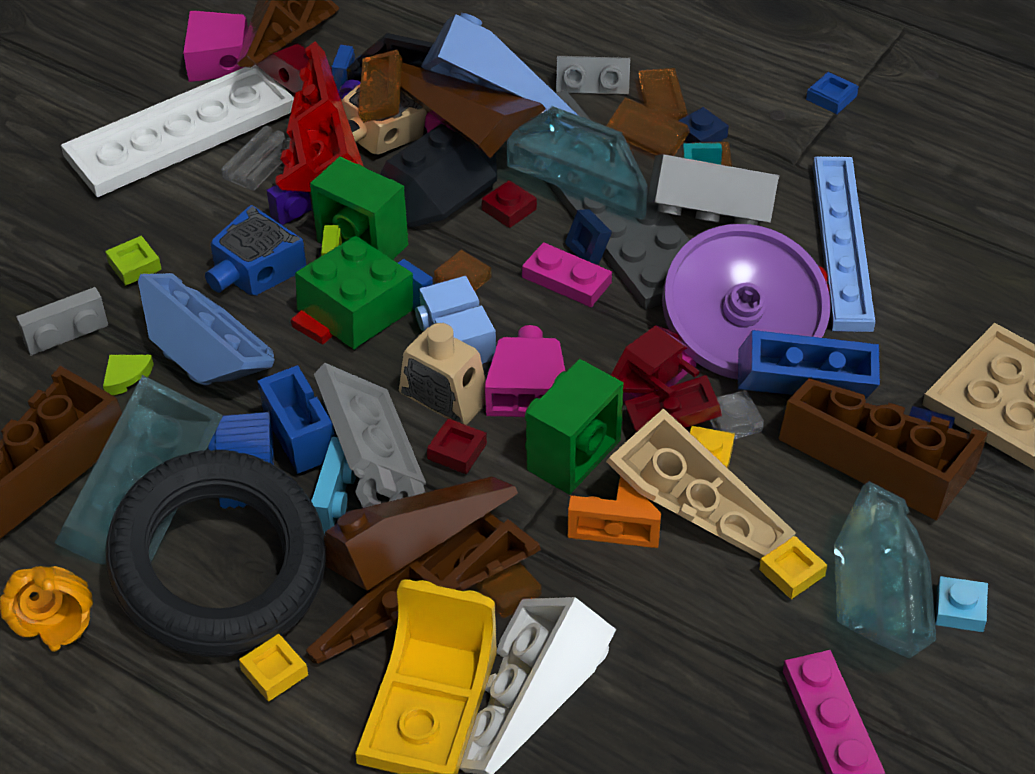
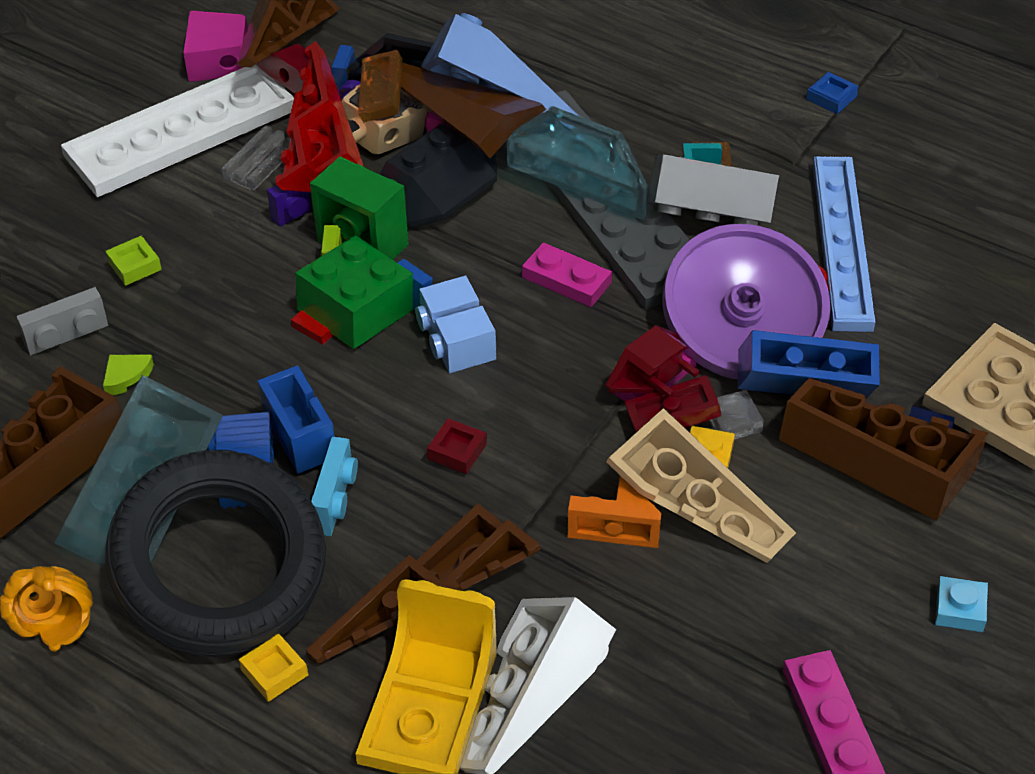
(199, 332): medium blue wedge -> none
(254, 254): blue torso -> none
(370, 436): light grey tile -> none
(388, 536): reddish brown wedge -> none
(444, 374): tan torso -> none
(464, 265): clear orange tile -> none
(509, 204): dark red plate -> none
(509, 588): clear orange tile -> none
(521, 371): dark pink torso -> none
(573, 425): green brick -> none
(588, 236): dark blue plate -> none
(593, 74): light grey hinge -> none
(648, 128): clear orange tile -> none
(662, 92): clear orange tile -> none
(705, 127): dark blue plate -> none
(793, 567): yellow plate -> none
(884, 574): clear light blue wedge -> none

